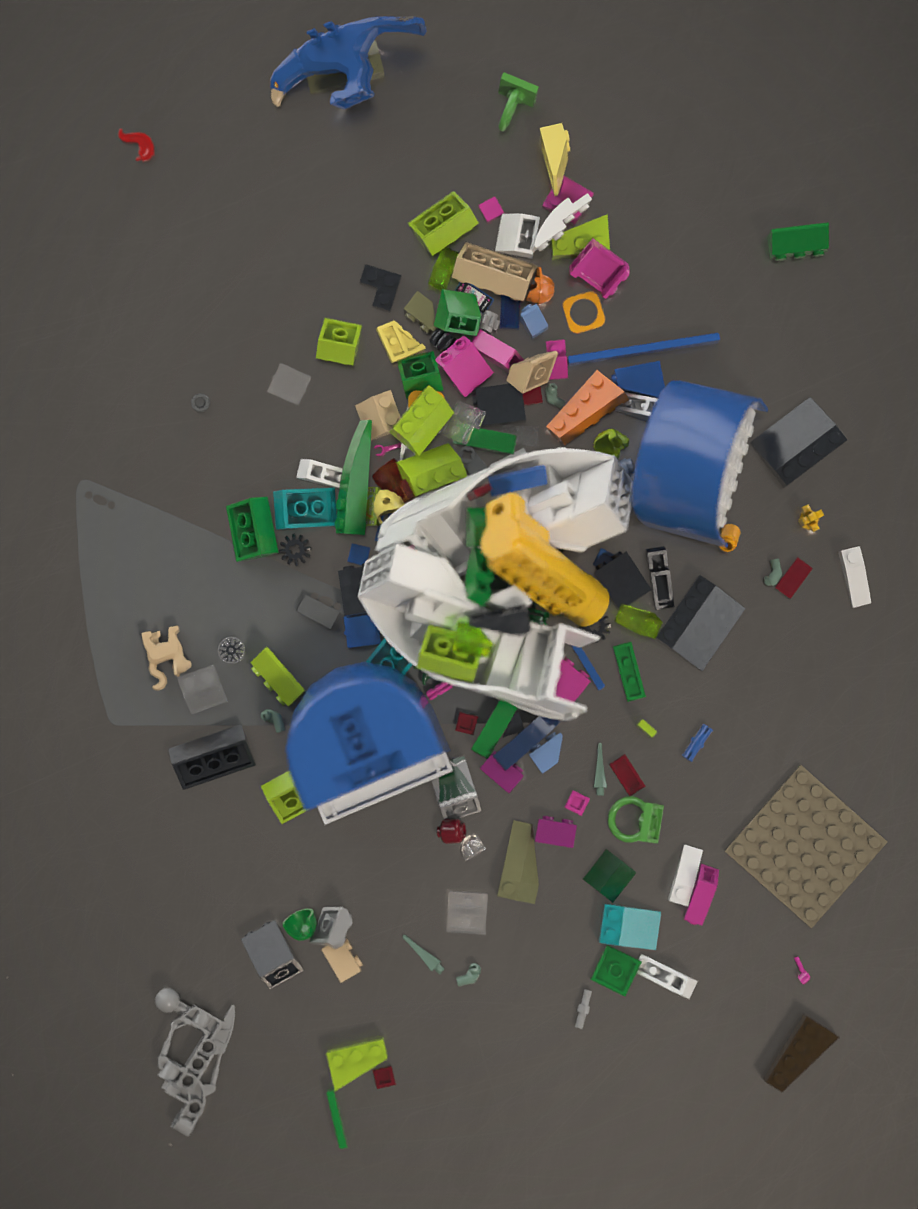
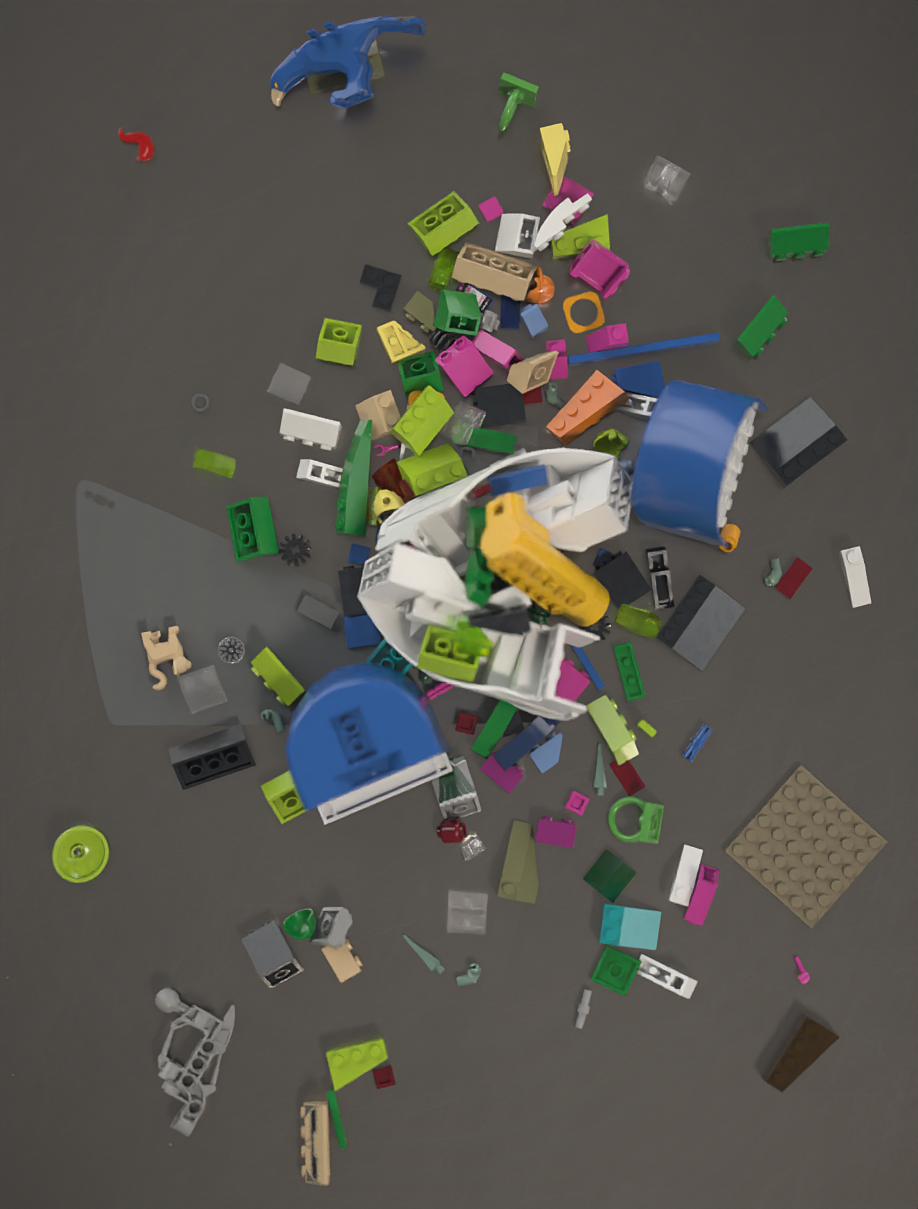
(89, 859): none -> lime dish
(214, 463): none -> clear neon green slope
(304, 508): teal slope -> none
(310, 429): none -> white slope
(316, 1142): none -> tan slope
(607, 338): none -> dark pink slope
(613, 729): none -> lime wedge
(666, 178): none -> clear slope
(762, 328): none -> green slope
(808, 519): yellow rock -> none

